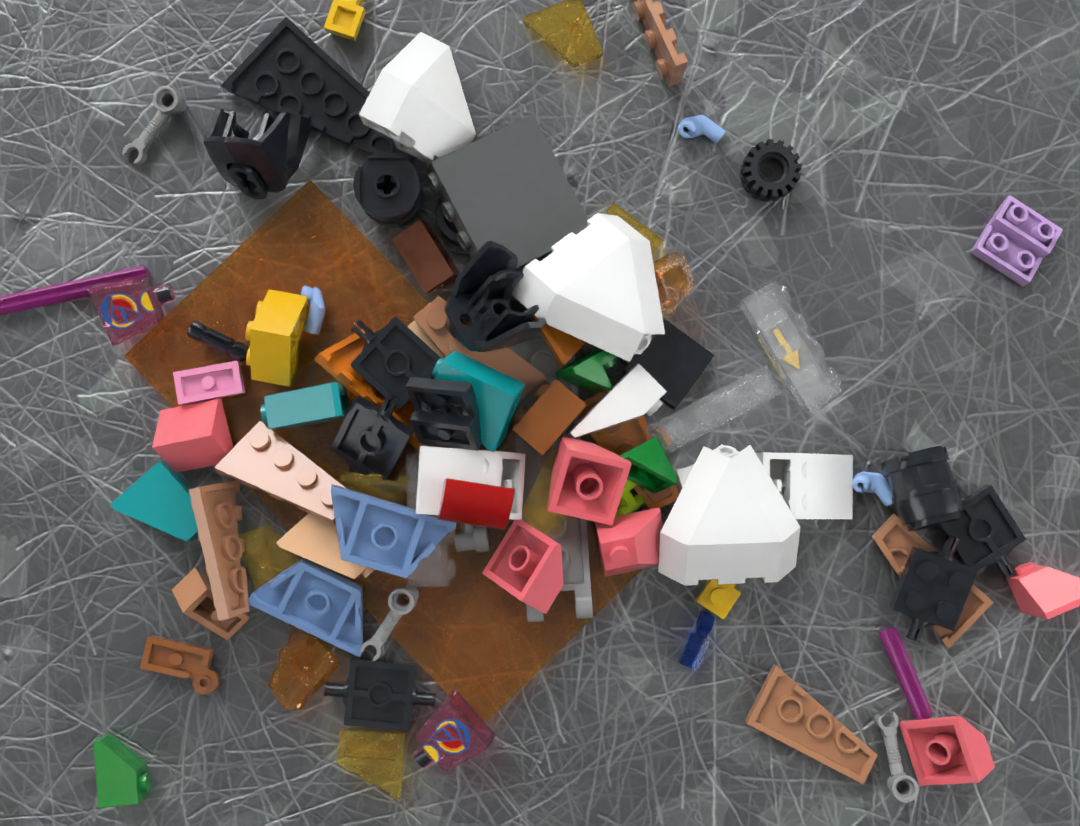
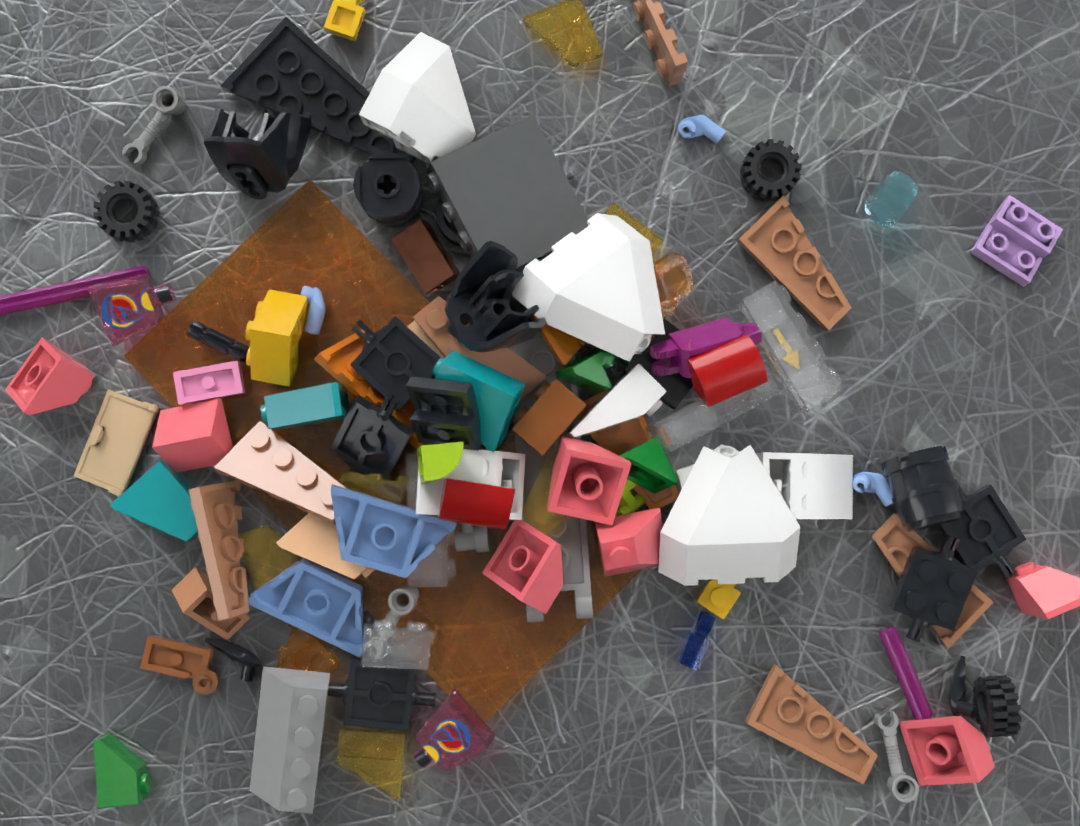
(49, 380): none -> coral slope
(109, 203): none -> black tyre
(120, 444): none -> tan door
(239, 654): none -> black bar
(289, 738): none -> light grey slope
(396, 646): none -> clear bracket
(438, 460): none -> lime brick
(697, 340): none -> magenta hinge
(727, 370): none -> red brick
(789, 258): none -> nougat wing
(891, 198): none -> clear light blue gear
(957, 692): none -> black bar
(997, 706): none -> black tyre

